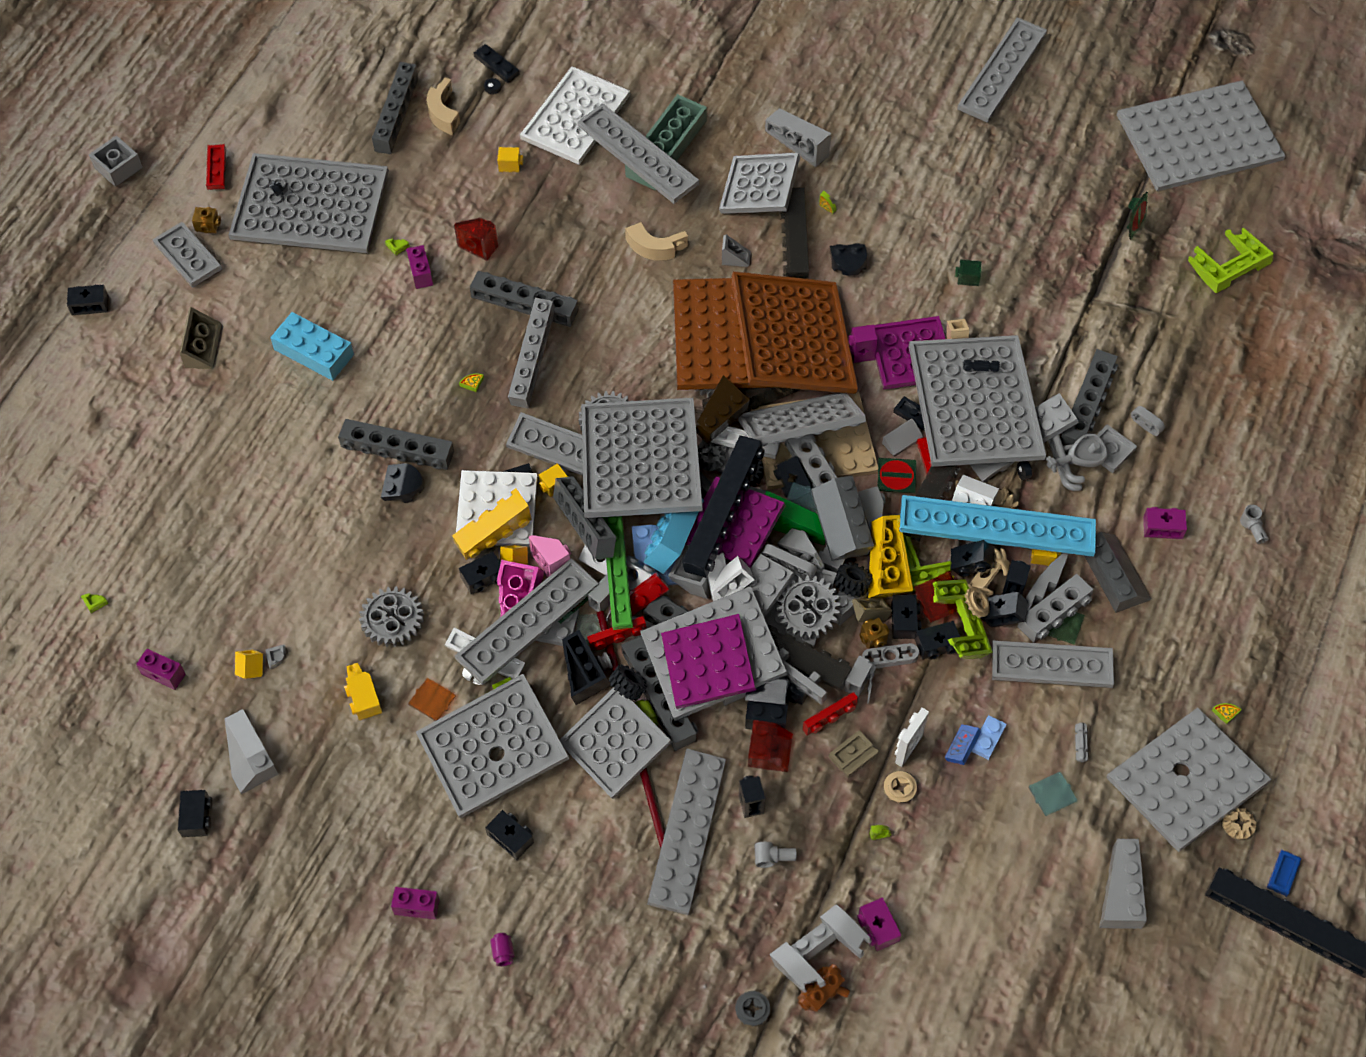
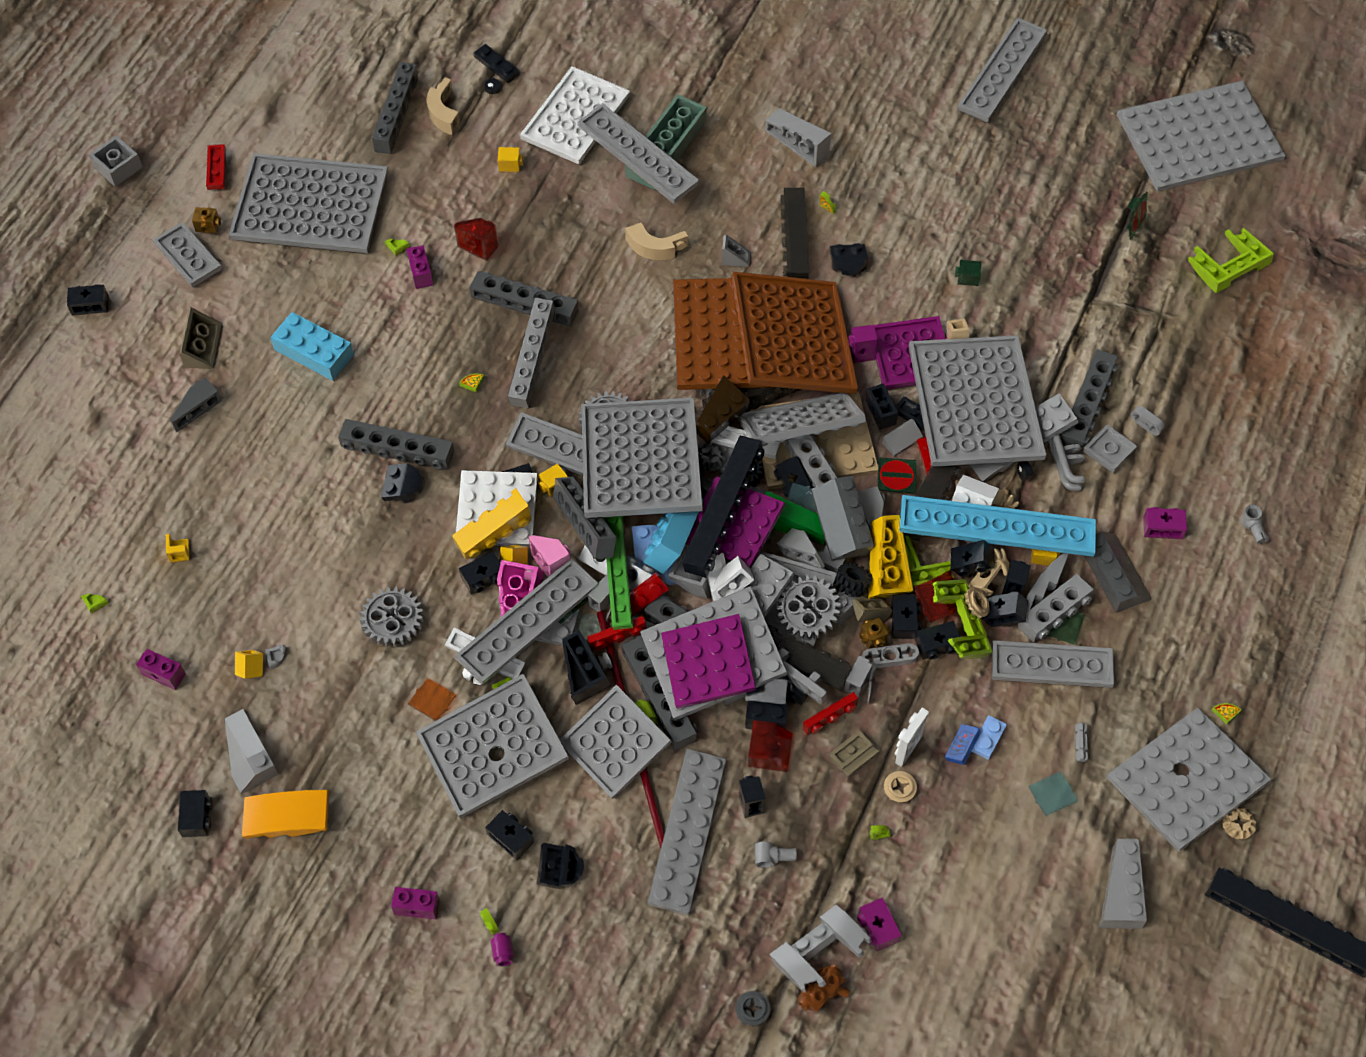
(177, 549): none -> yellow panel
(197, 401): none -> dark grey slope
(277, 188): black plate -> none
(285, 813): none -> light orange slope
(363, 693): yellow hinge -> none
(489, 921): none -> lime tile
(559, 866): none -> black slope
(628, 682): black tyre -> none
(759, 183): light grey plate -> none
(789, 560): light grey beam -> none
(881, 406): none -> black brick
(981, 365): black axle -> none
(1086, 452): light grey piece -> none
(1284, 873): blue tile -> none

